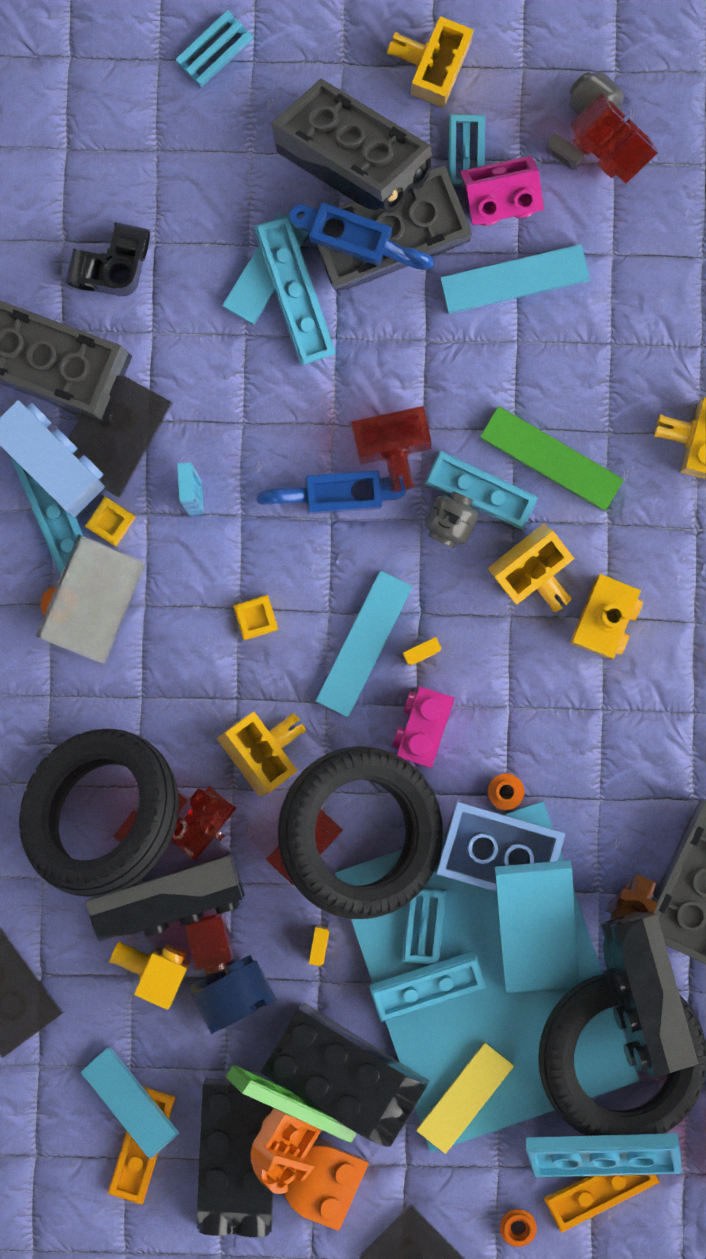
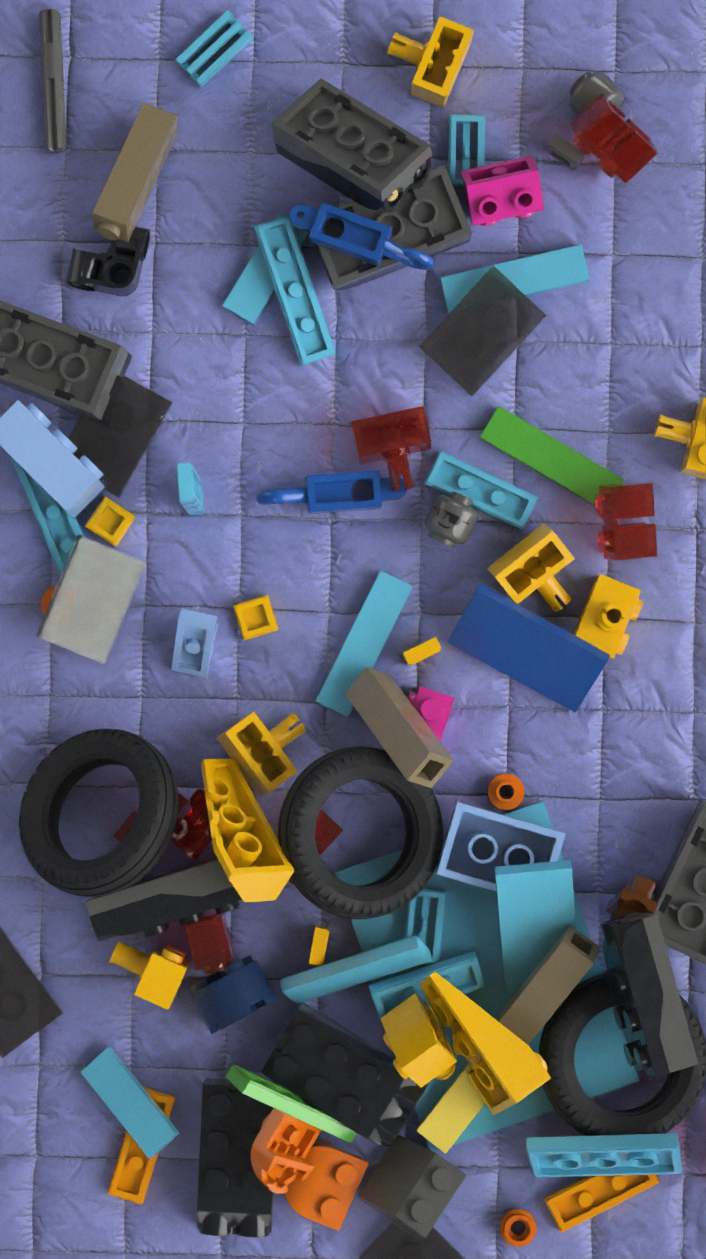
(52, 80): none -> dark grey axle
(135, 173): none -> dark tan brick
(194, 643): none -> light blue slope
(243, 834): none -> yellow wedge
(355, 969): none -> medium azure tile
(399, 727): none -> dark tan brick
(411, 1187): none -> dark grey slope
(418, 1042): none -> yellow brick
(482, 330): none -> clear smoke tile
(500, 1061): none -> yellow wedge
(528, 648): none -> blue tile
(549, 984): none -> dark tan brick
(628, 539): none -> clear red piece

